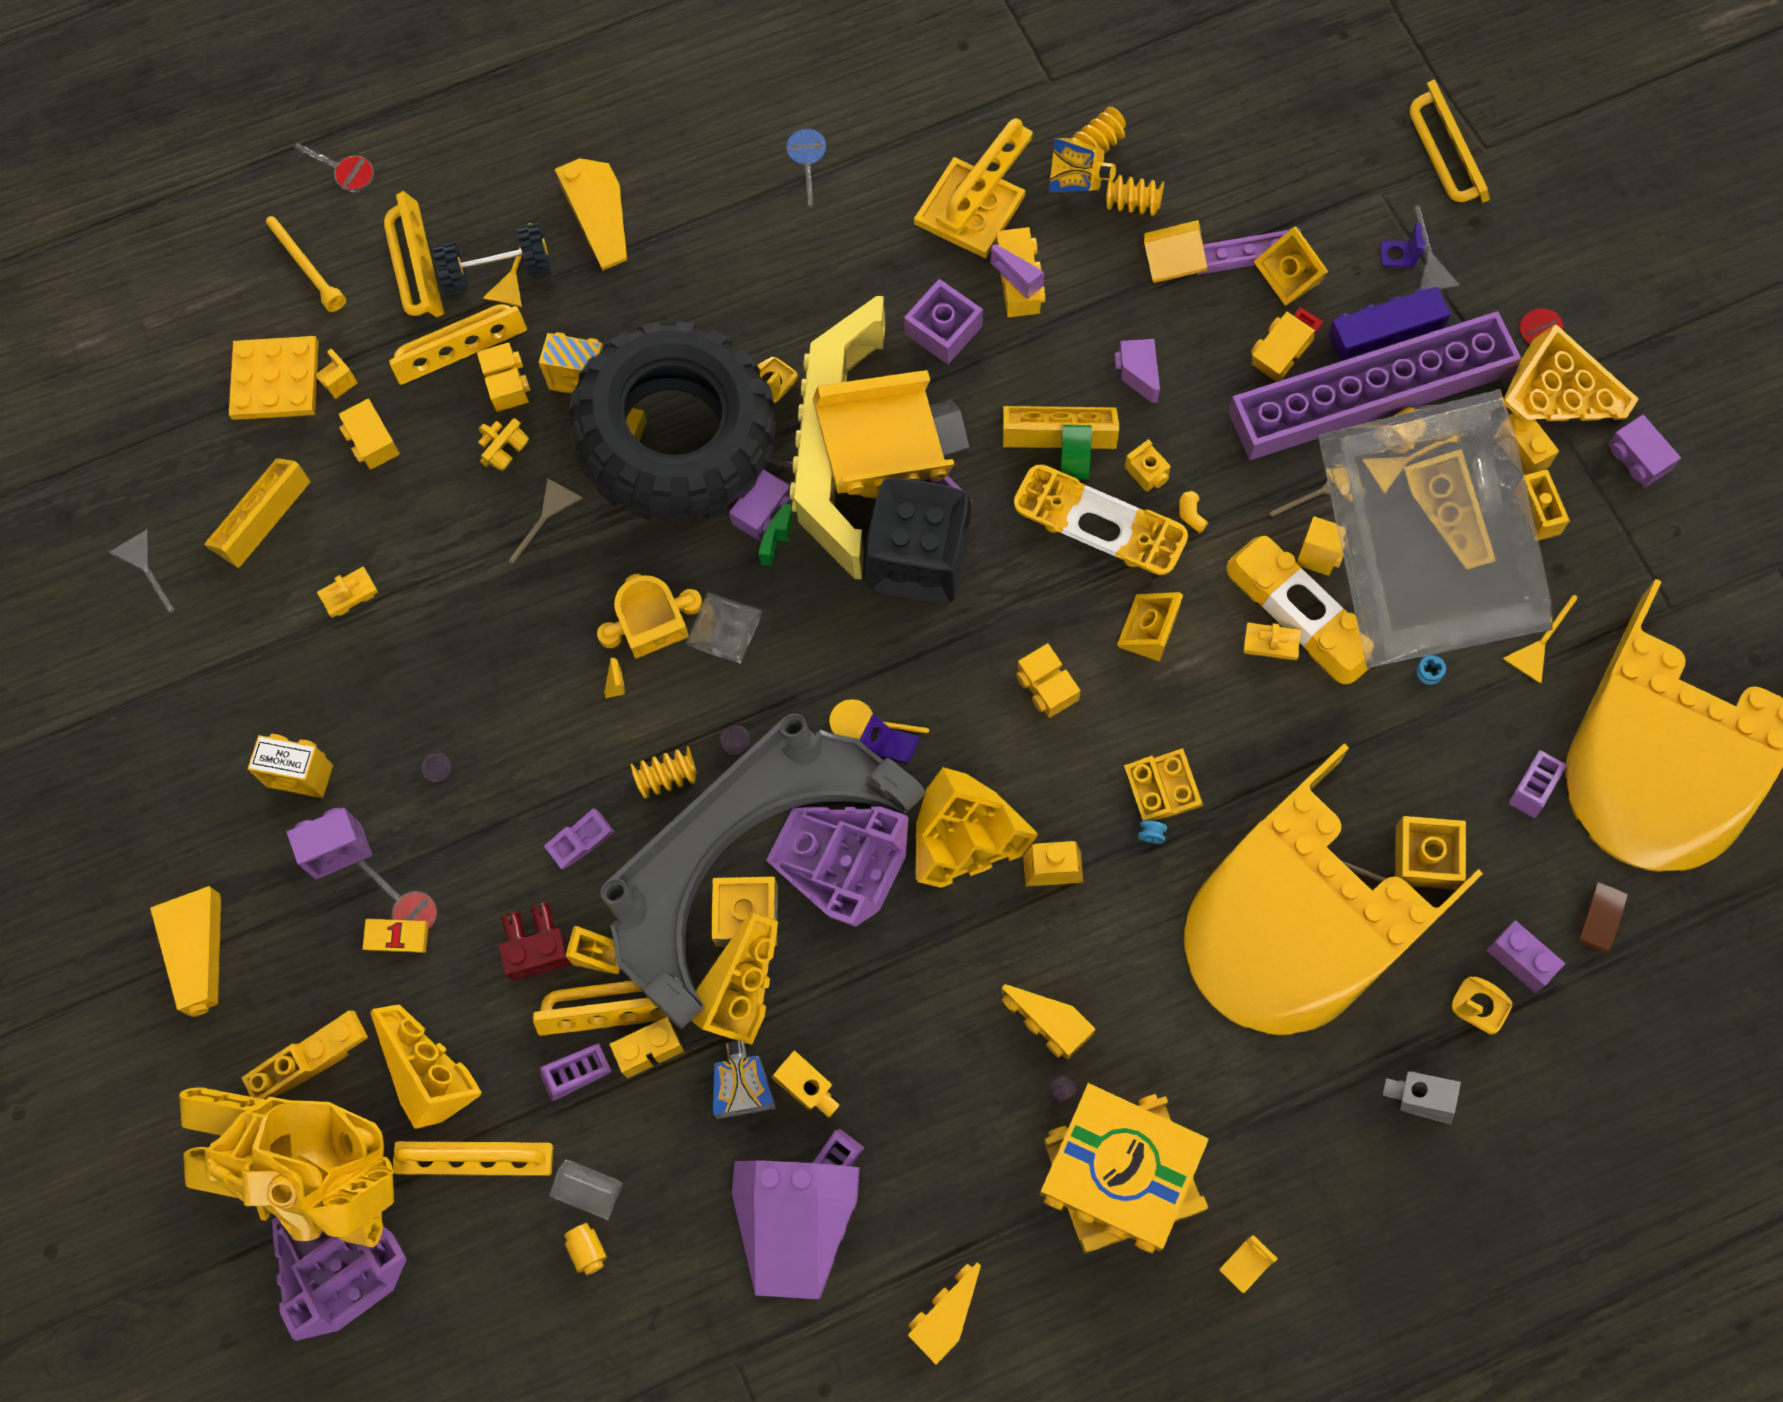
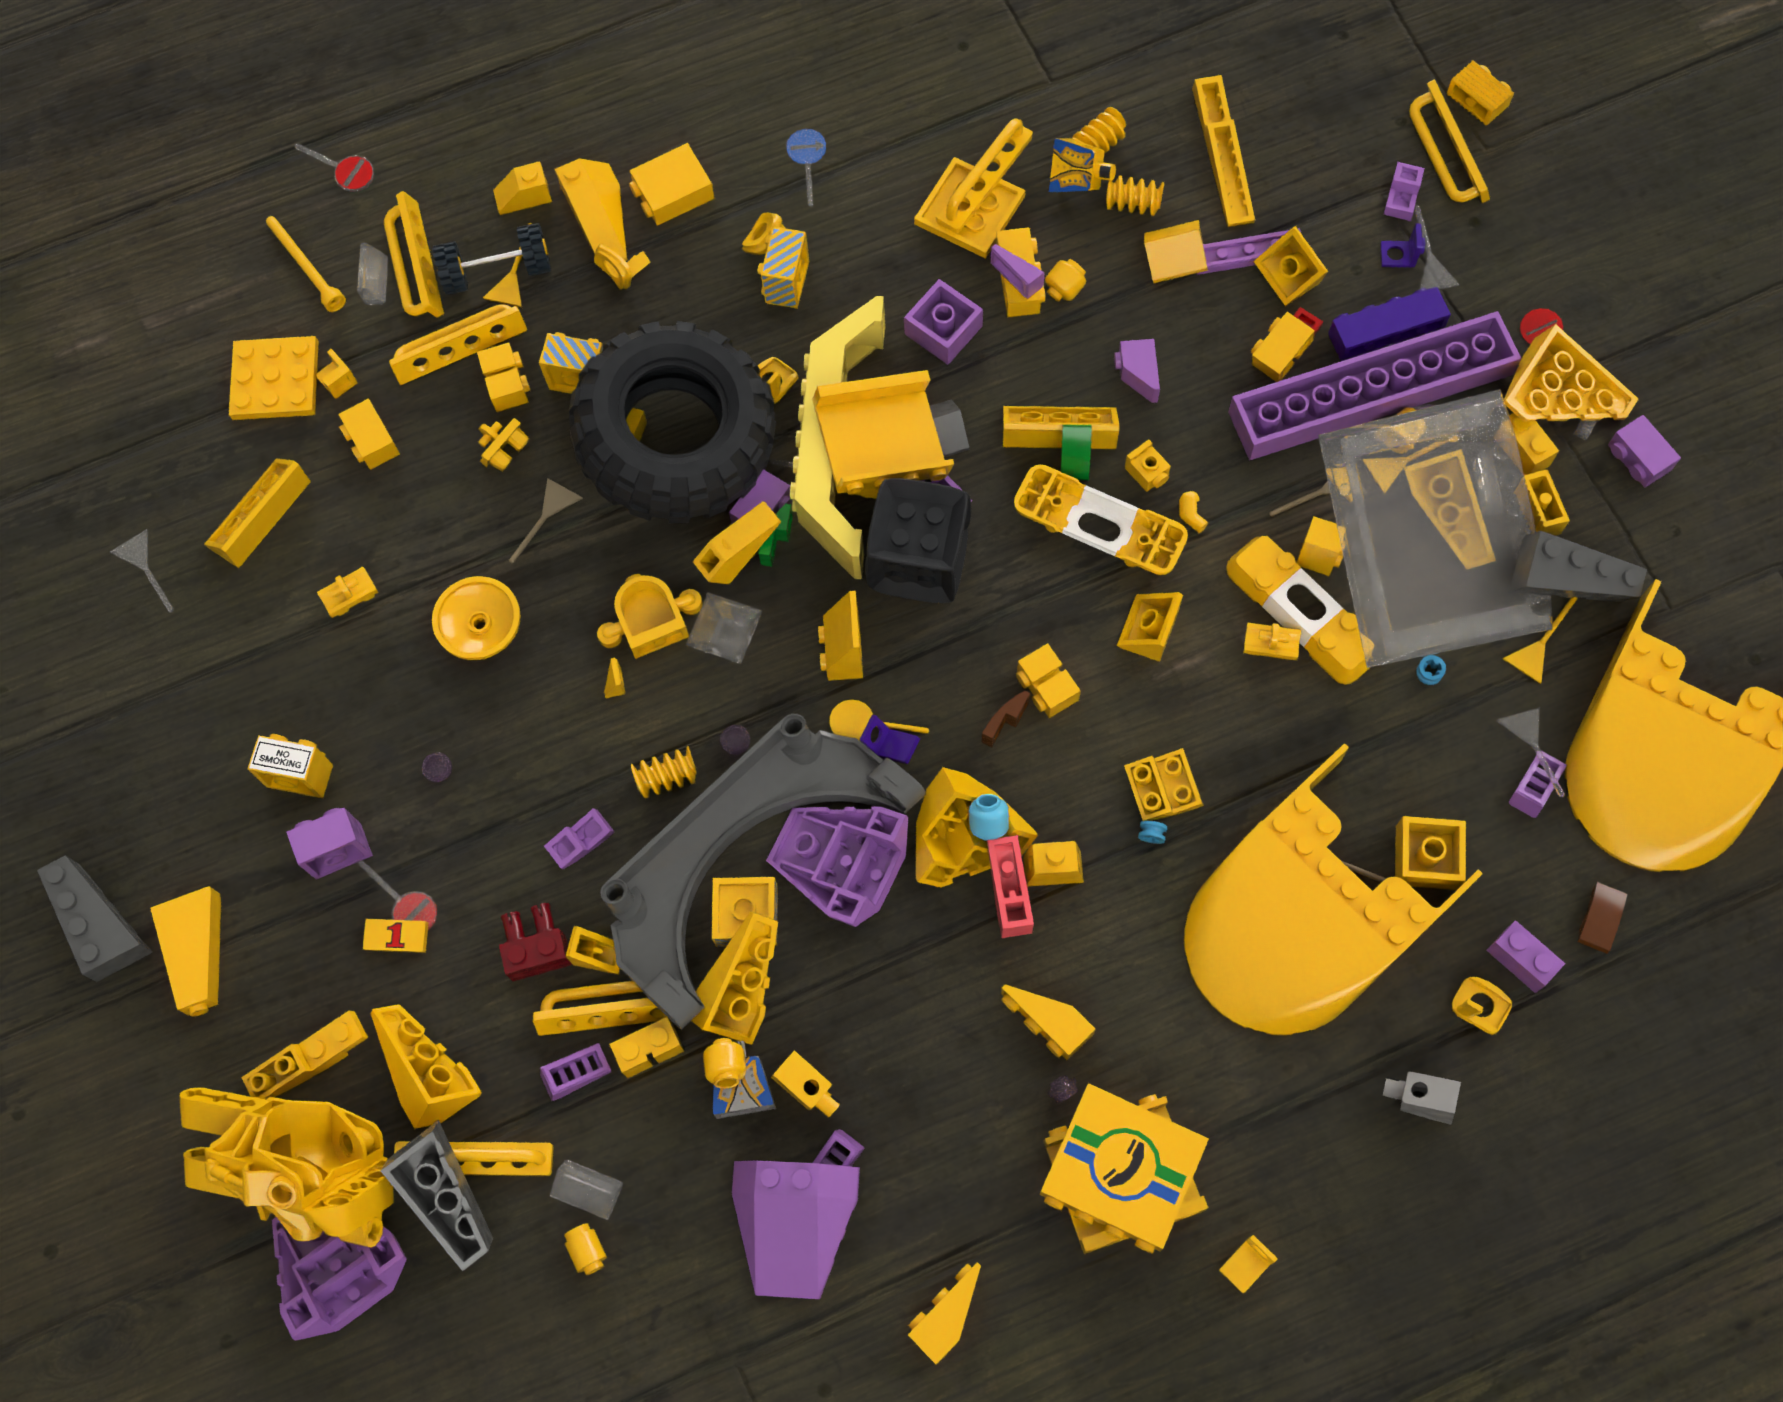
(90, 922): none -> dark grey wedge
(372, 275): none -> clear slope
(439, 1194): none -> dark grey wedge
(467, 605): none -> yellow dish
(522, 189): none -> yellow slope
(617, 267): none -> yellow piece
(671, 184): none -> yellow brick
(724, 1063): none -> yellow head
(736, 545): none -> yellow slope
(755, 241): none -> yellow piece
(784, 267): none -> yellow container
(842, 640): none -> yellow slope
(988, 817): none -> medium azure head
(1009, 713): none -> reddish brown slope
(1010, 887): none -> coral slope
(1065, 280): none -> yellow head
(1223, 150): none -> yellow slope
(1404, 191): none -> medium lavender slope
(1480, 92): none -> yellow brick
(1526, 727): none -> clear piece
(1571, 570): none -> dark grey wedge
(1584, 429): none -> clear piece

